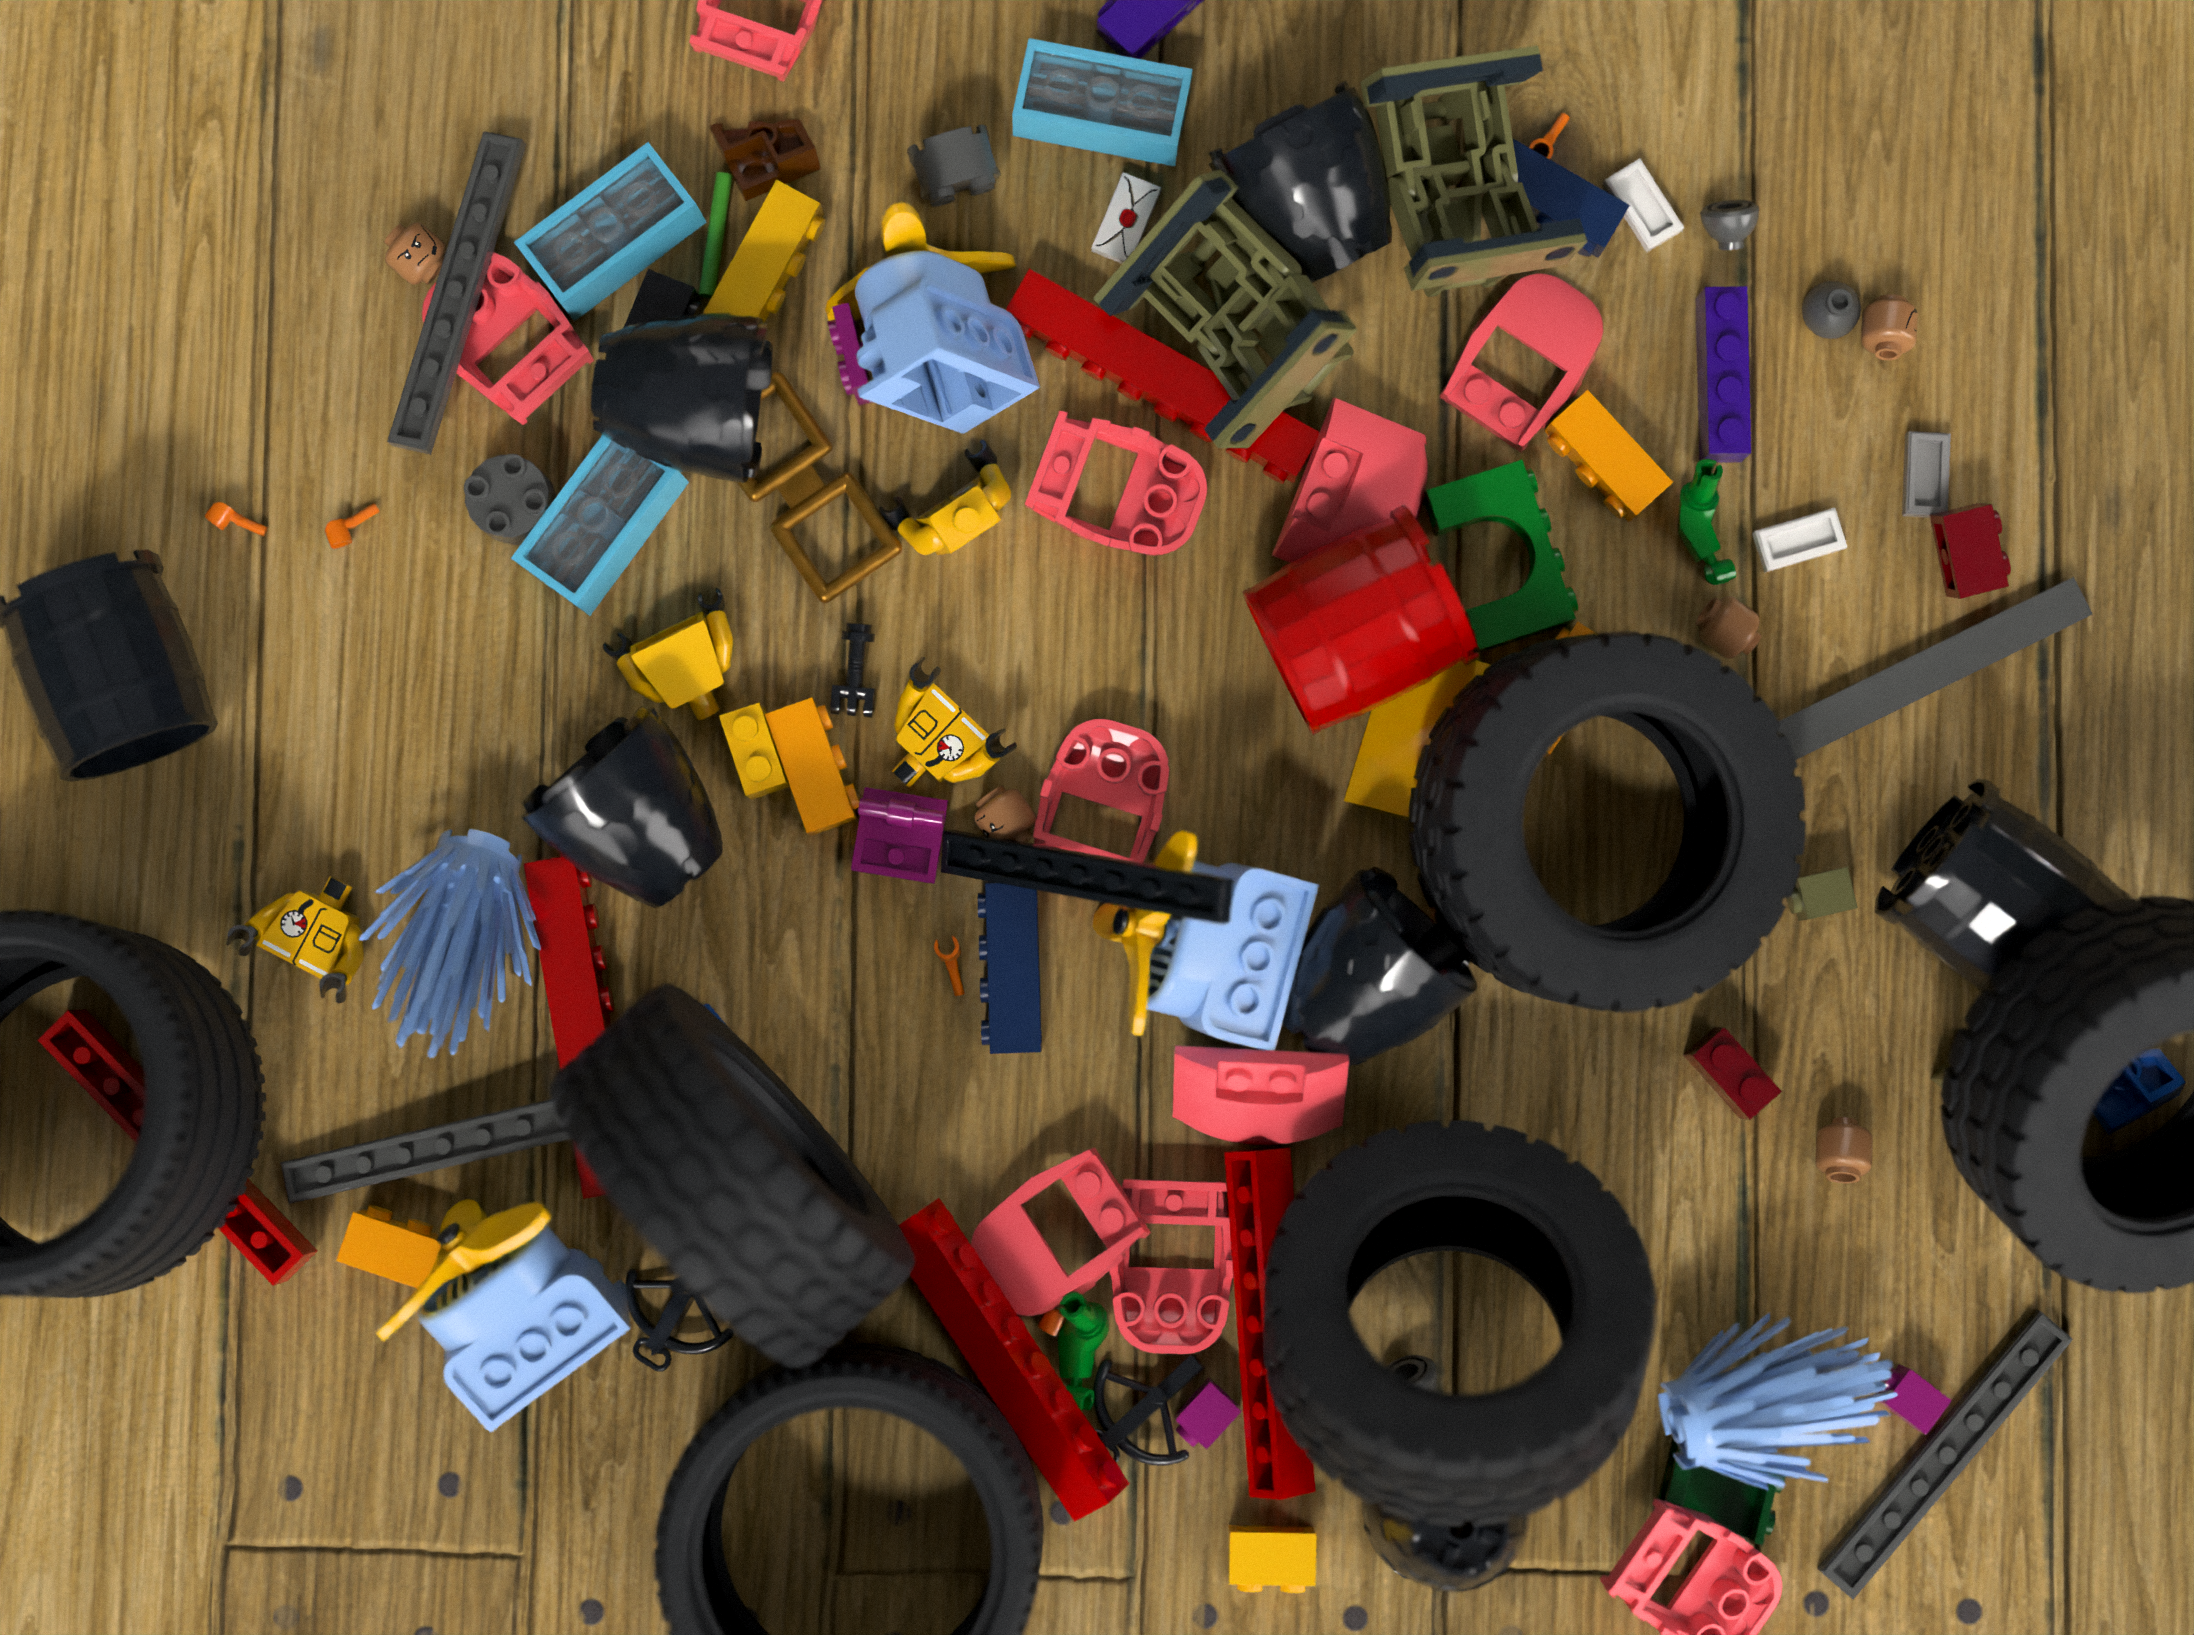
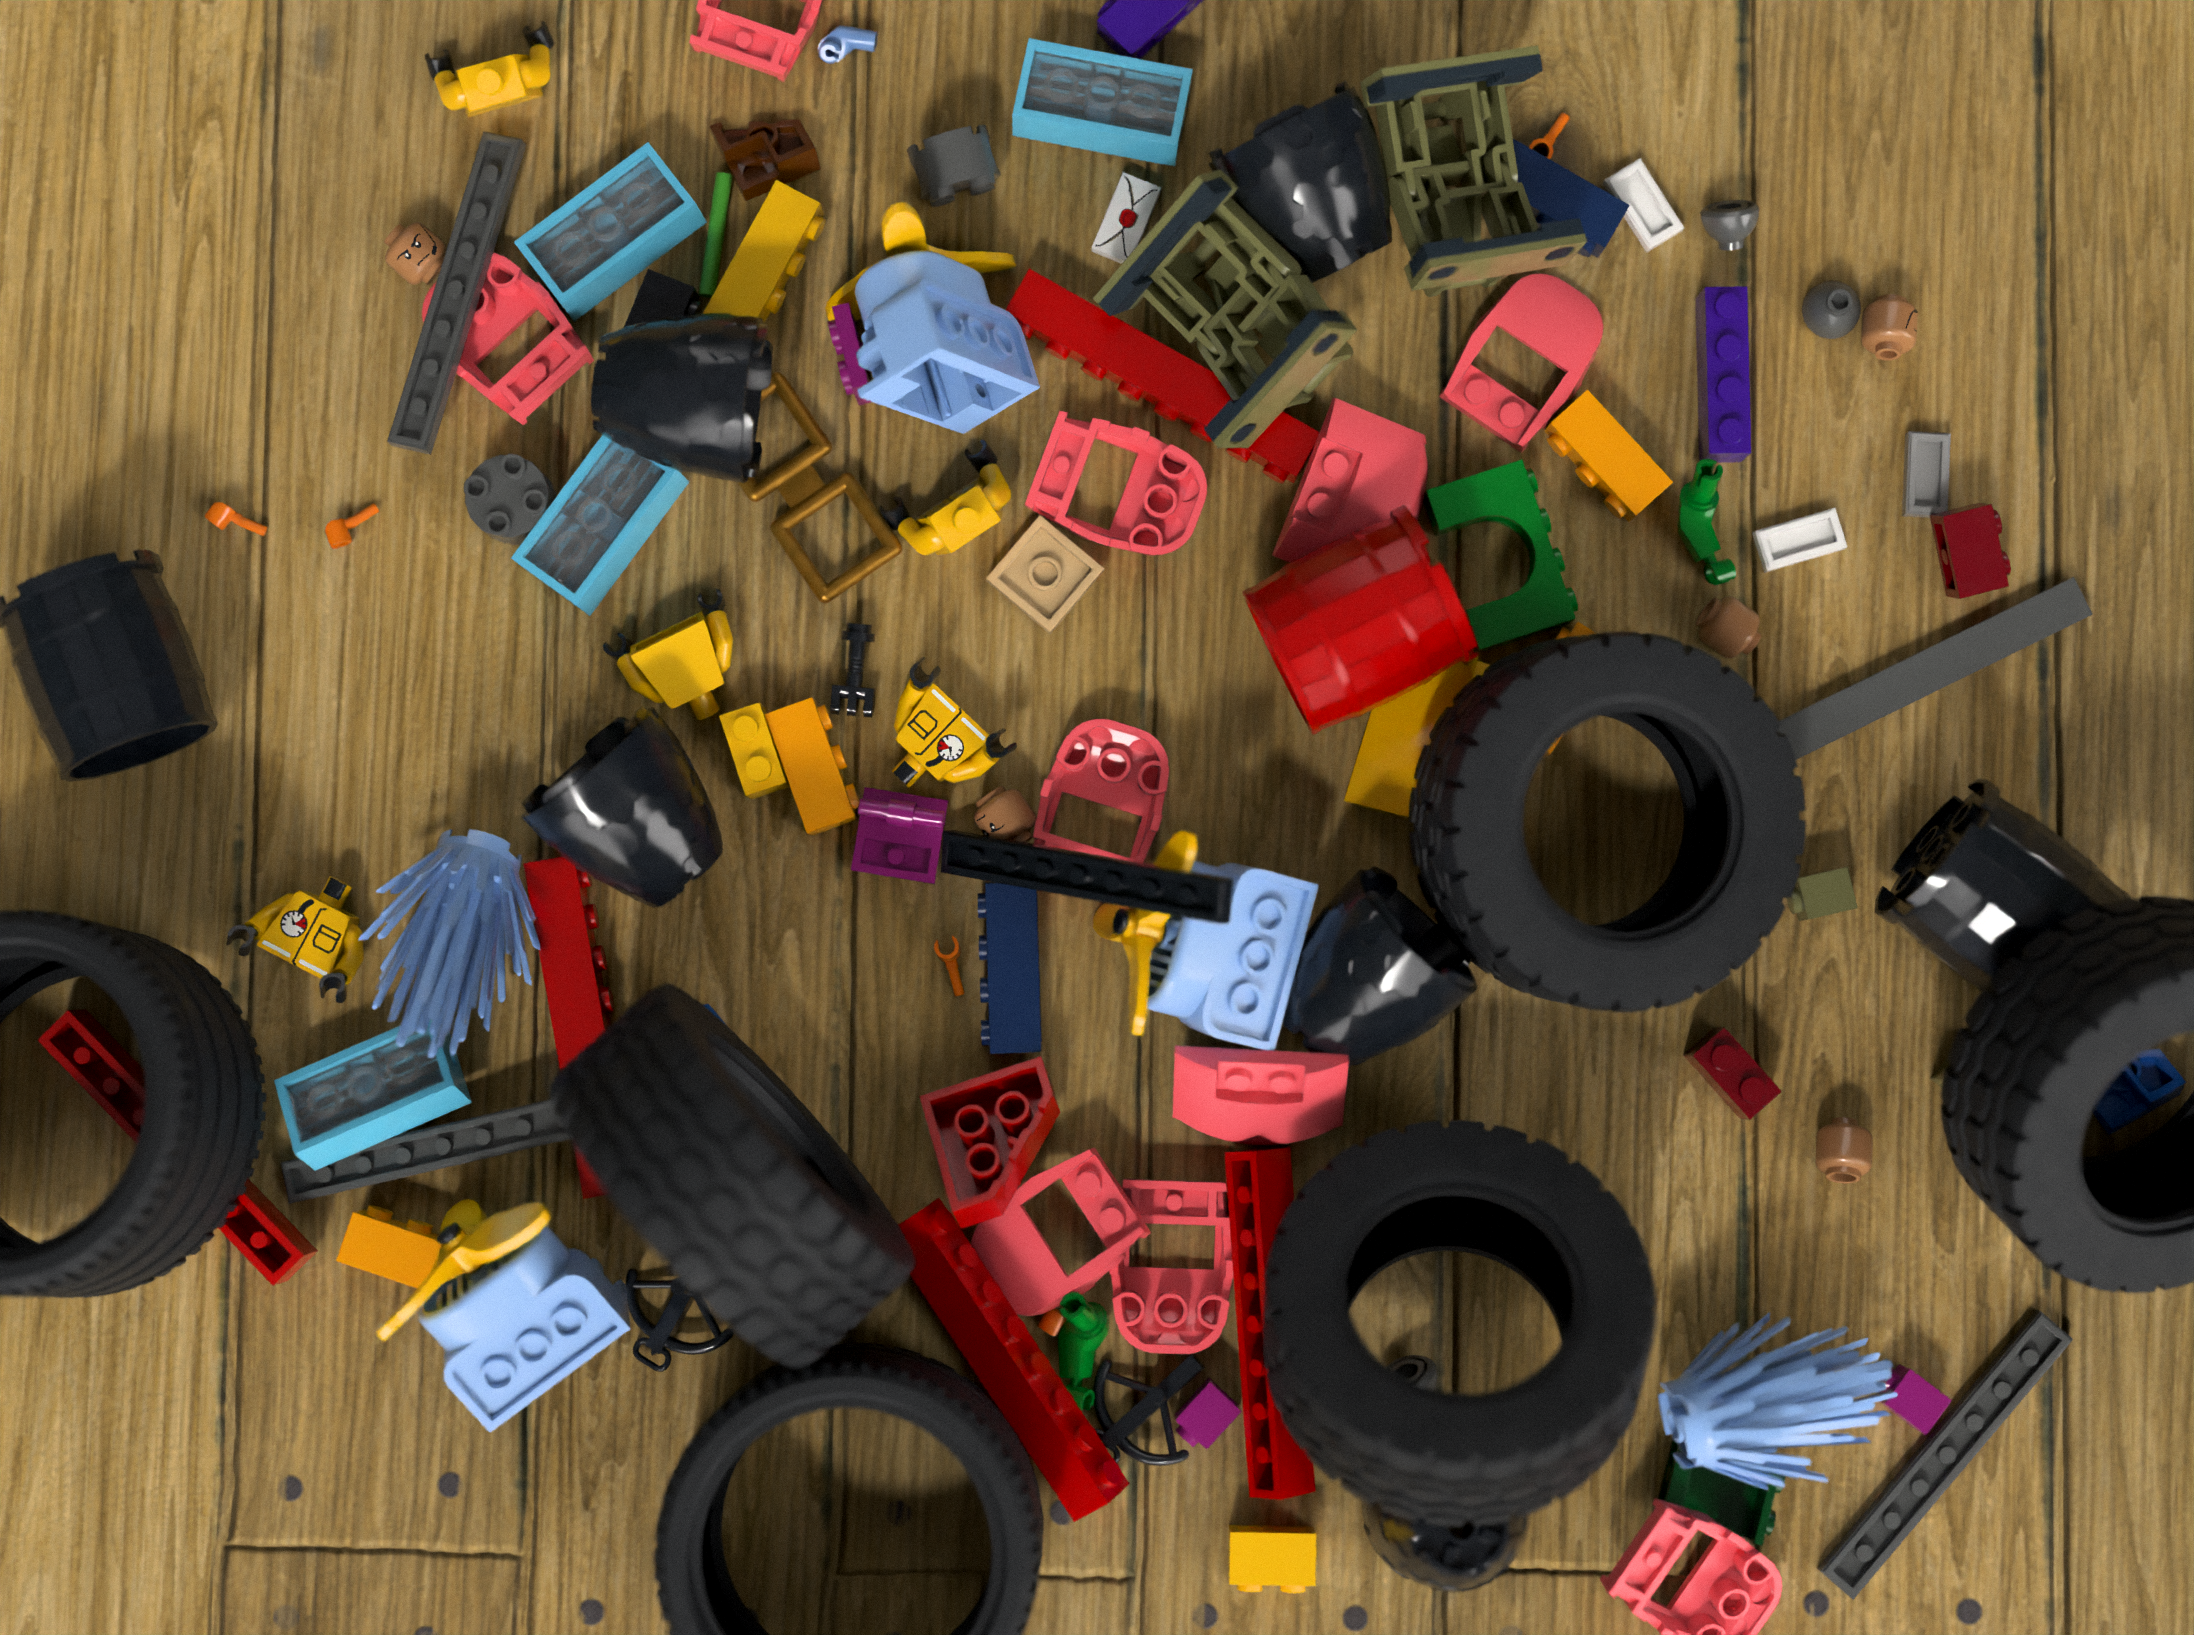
(368, 1095): none -> brick
(496, 81): none -> yellow torso
(844, 40): none -> medium blue arm
(989, 1136): none -> red brick
(1045, 574): none -> tan plate

